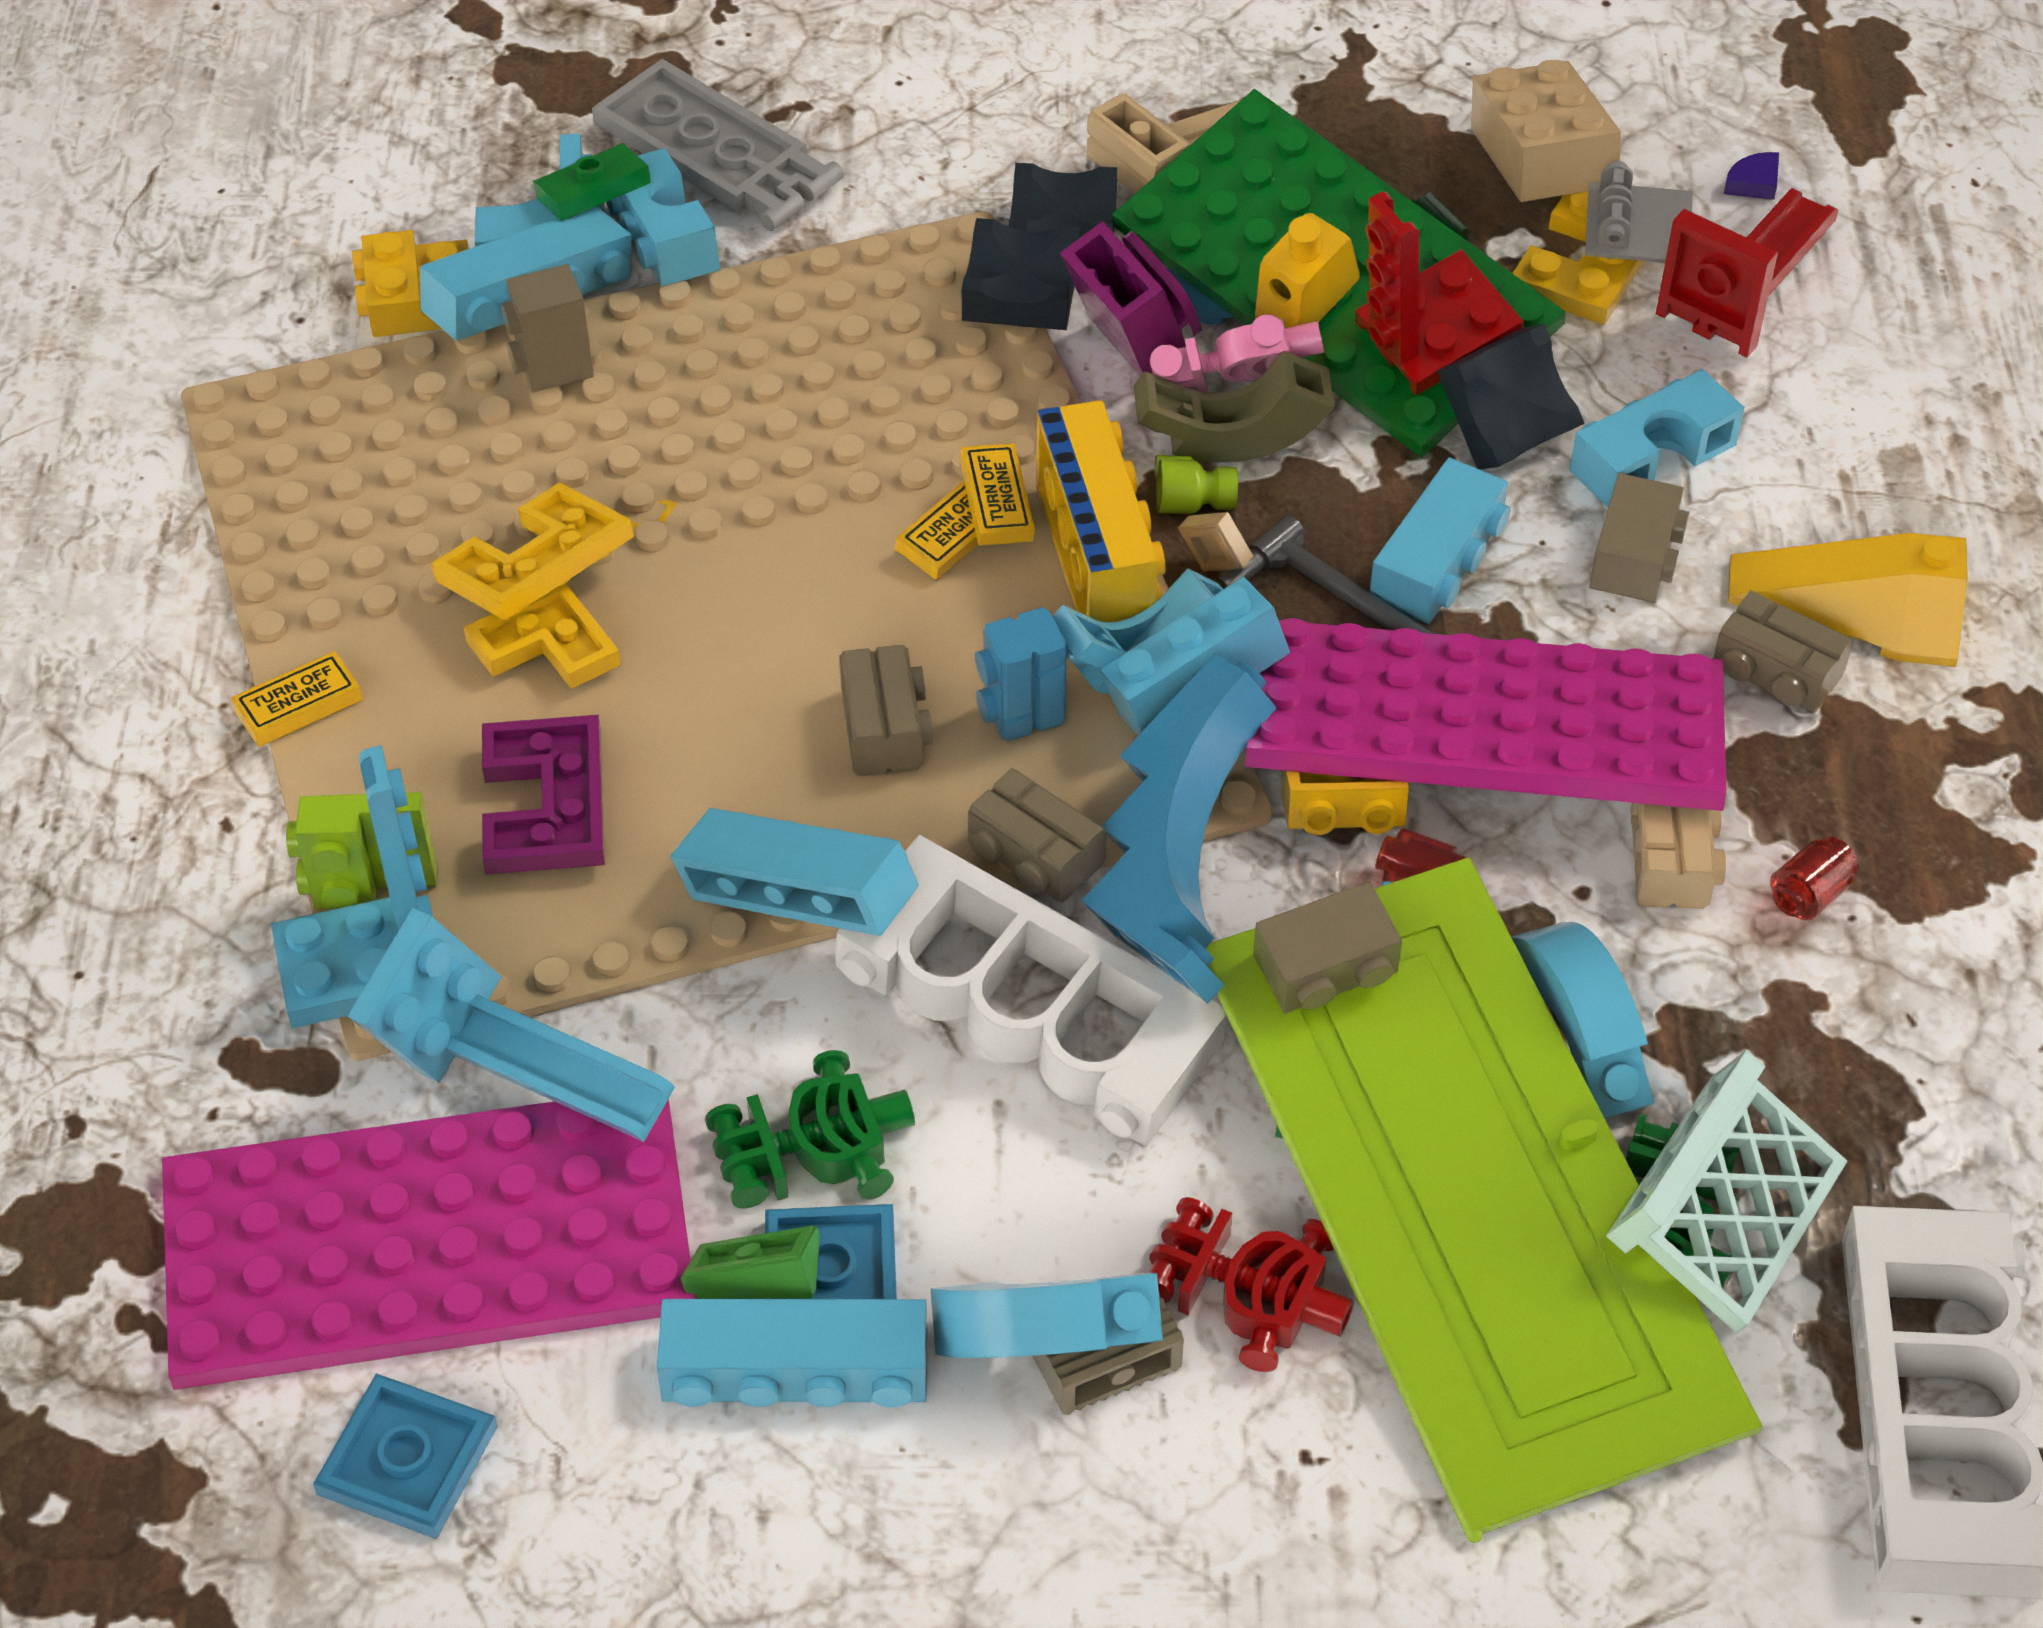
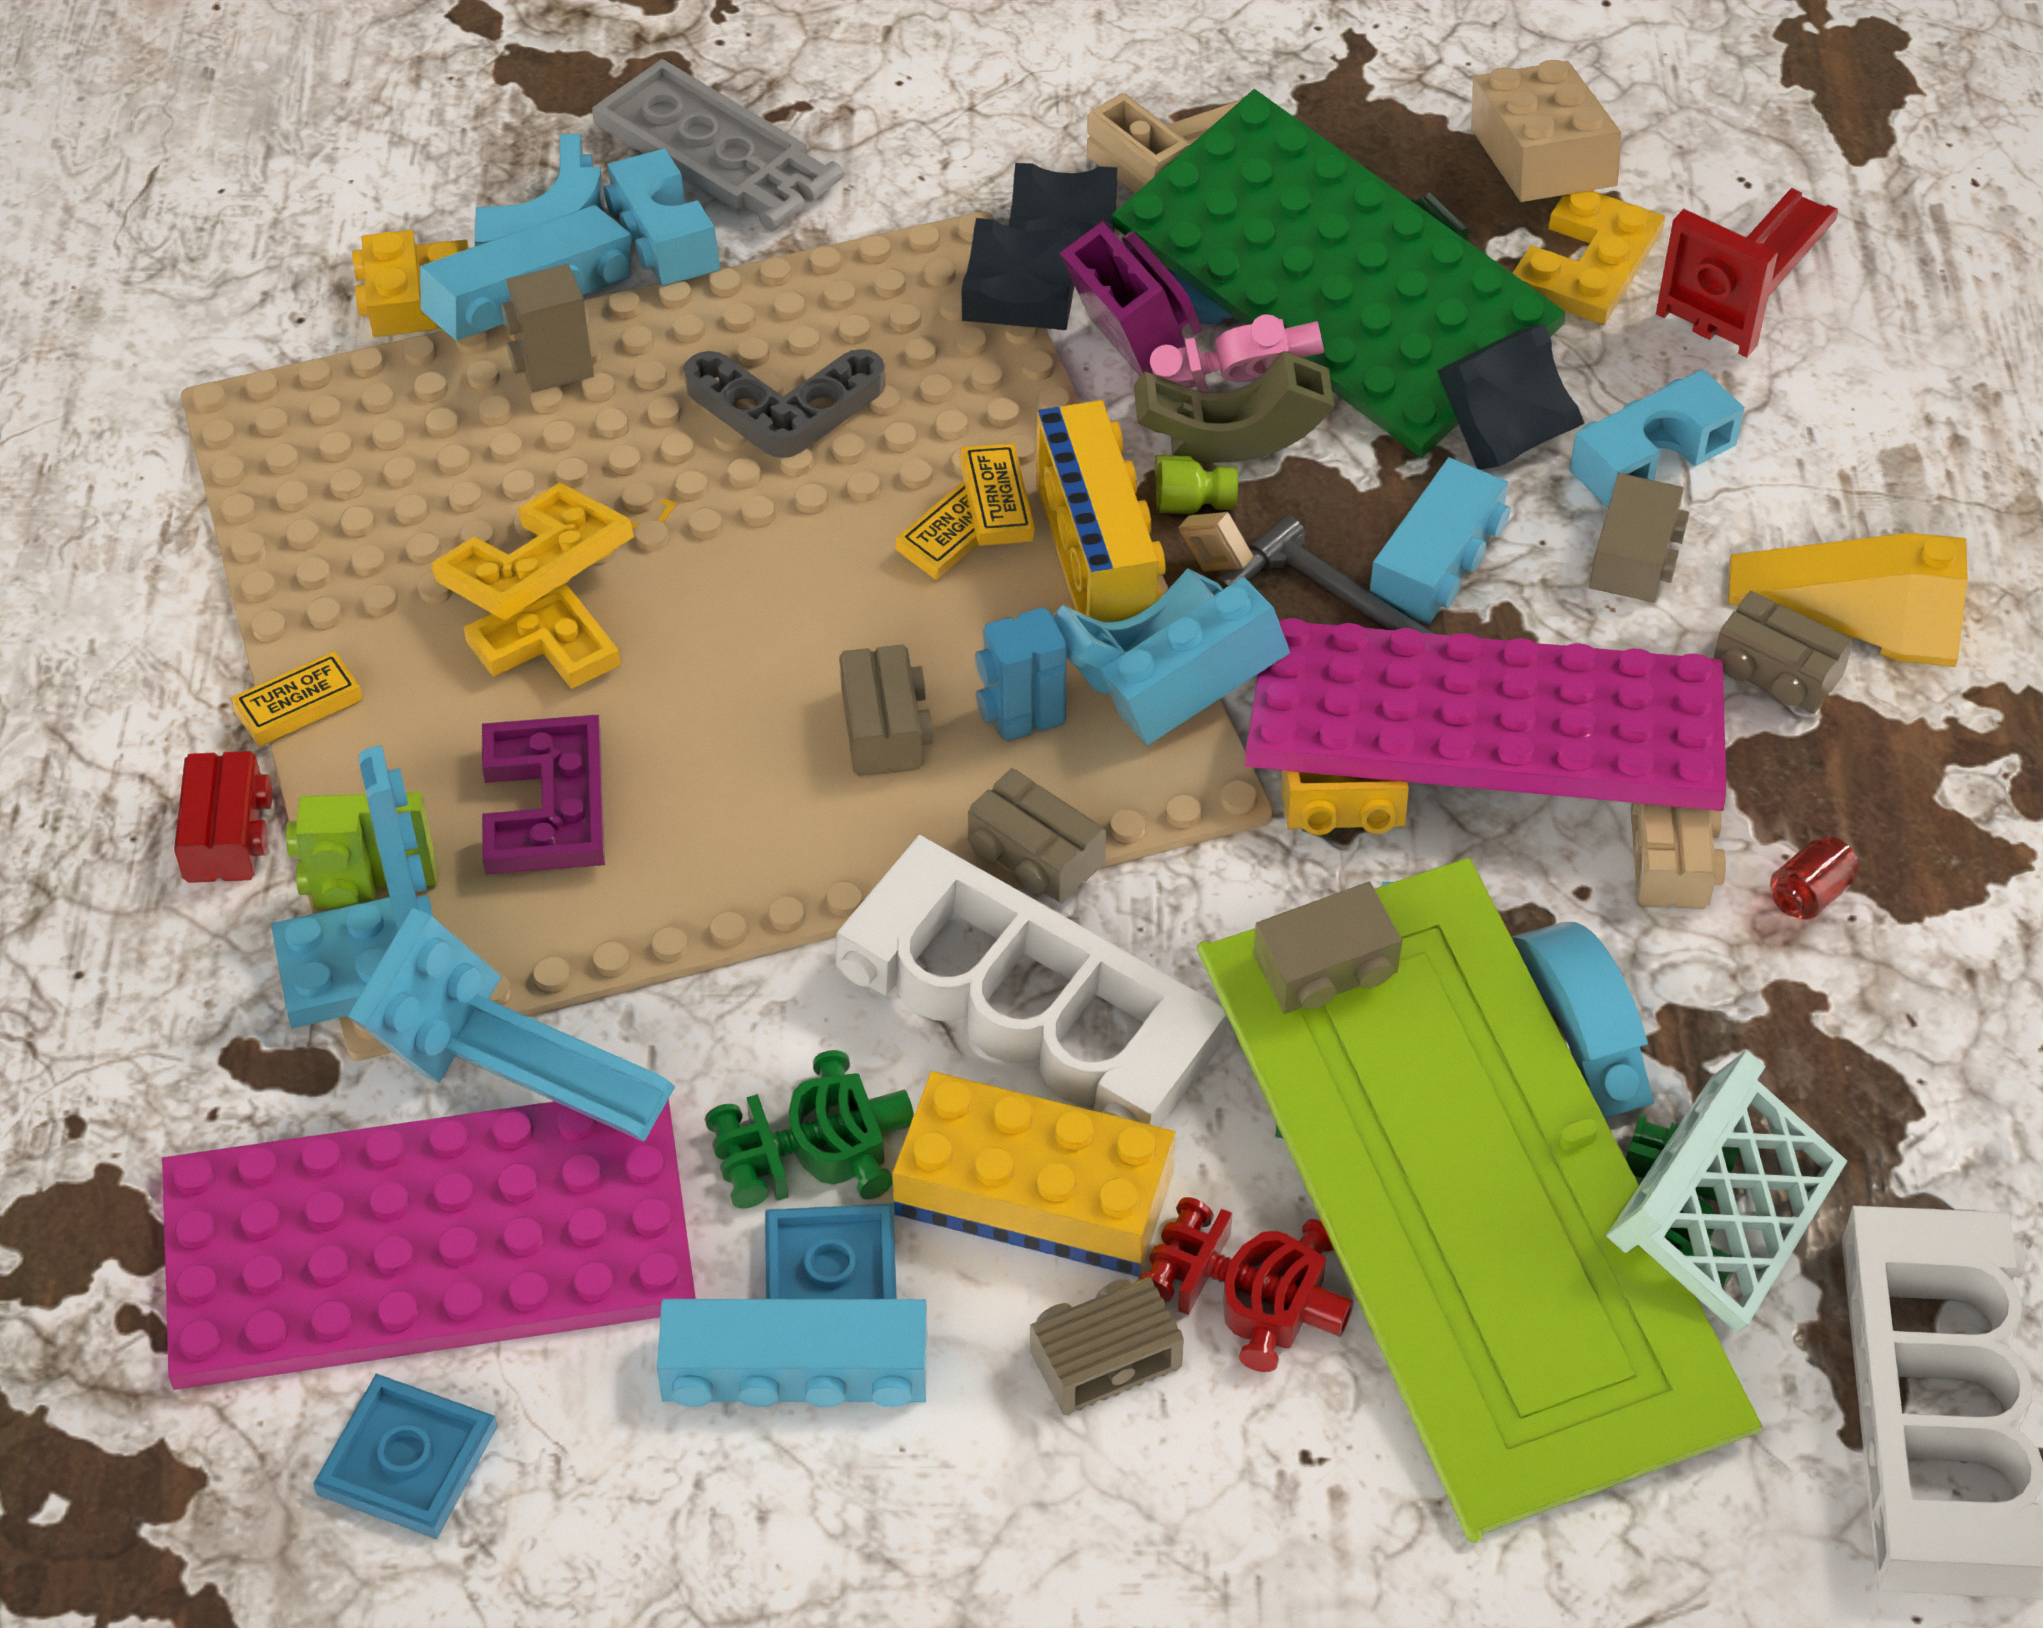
(220, 817): none -> red brick
(592, 181): green plate -> none
(756, 1266): bright green slope -> none
(793, 409): none -> dark grey beam
(795, 871): medium azure brick -> none
(1034, 1173): none -> yellow brick
(1045, 1317): medium azure arch -> none
(1182, 760): dark azure arch -> none
(1306, 272): yellow torso -> none
(1413, 854): clear red brick -> none
(1428, 315): red bracket -> none
(1630, 219): light grey hinge -> none
(1754, 176): dark purple tile -> none

